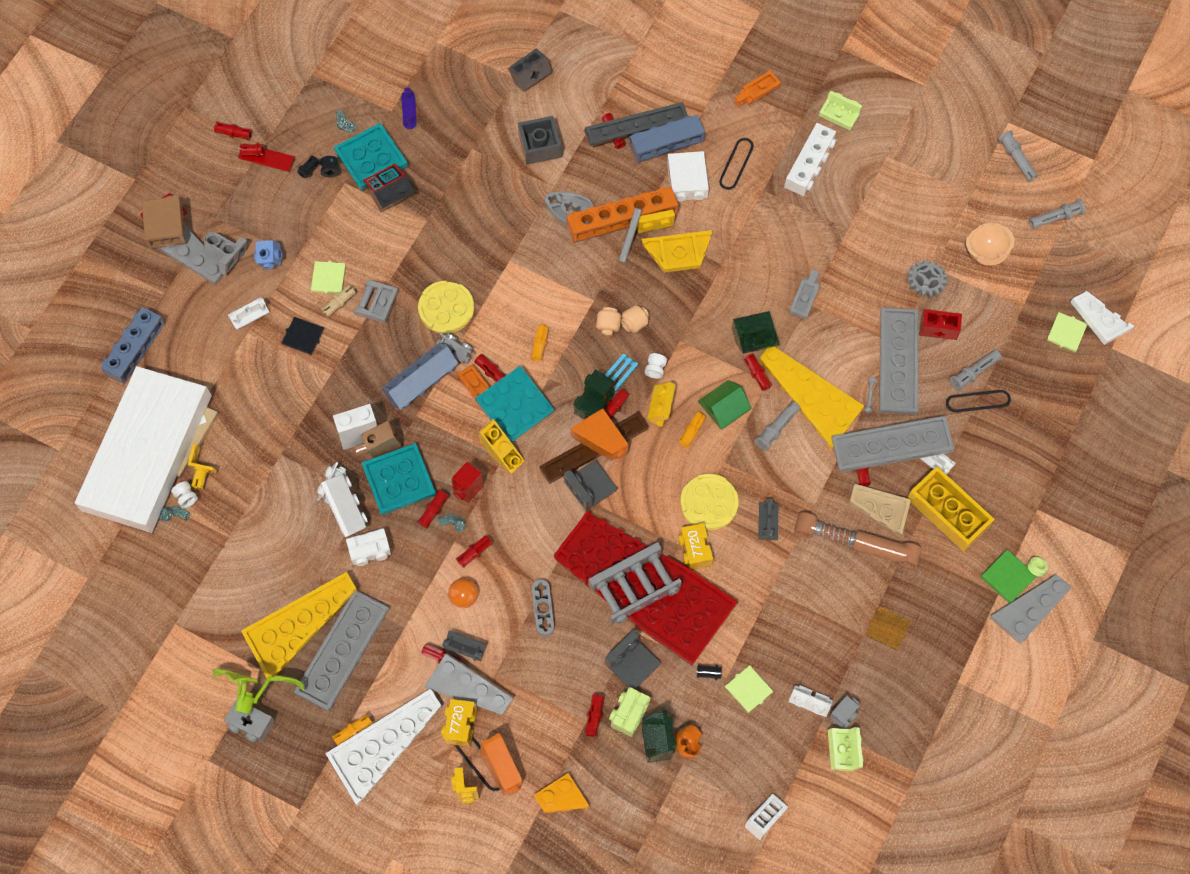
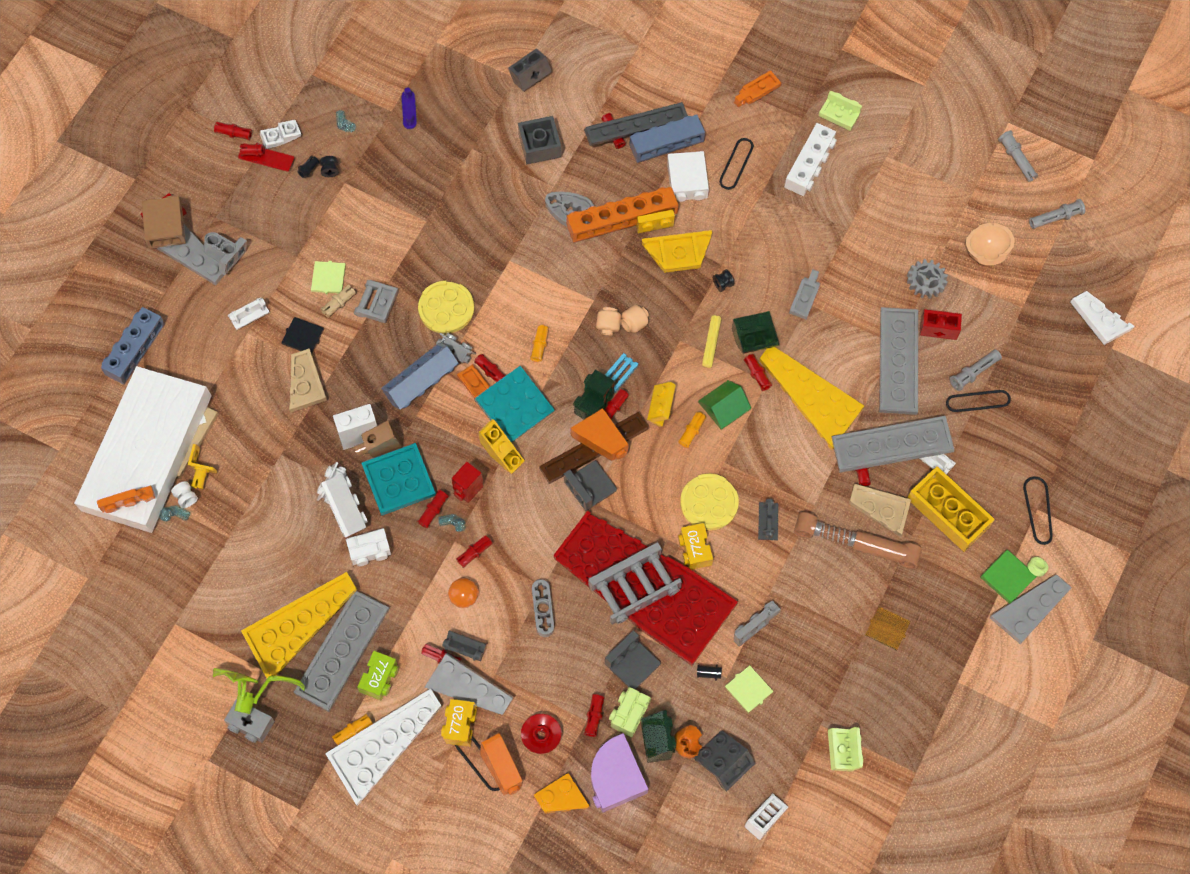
(125, 499): none -> orange hinge
(268, 254): medium blue brick -> none
(280, 135): none -> white slope
(305, 382): none -> tan wing
(369, 154): teal plate -> none
(378, 678): none -> lime brick
(389, 187): black slope -> none
(464, 794): yellow bracket -> none
(537, 724): none -> red dish
(616, 775): none -> lavender brick
(630, 234): light grey bar -> none
(655, 366): white wheel -> none
(711, 341): none -> light yellow axle
(723, 280): none -> black wheel
(725, 759): none -> dark grey bracket
(756, 623): none -> light grey hinge
(772, 431): light grey pin -> none
(802, 698): white hinge -> none
(845, 712): light grey brick -> none
(871, 381): light grey hinge -> none
(1048, 510): none -> black piece
(1067, 332): yellowish green piece -> none

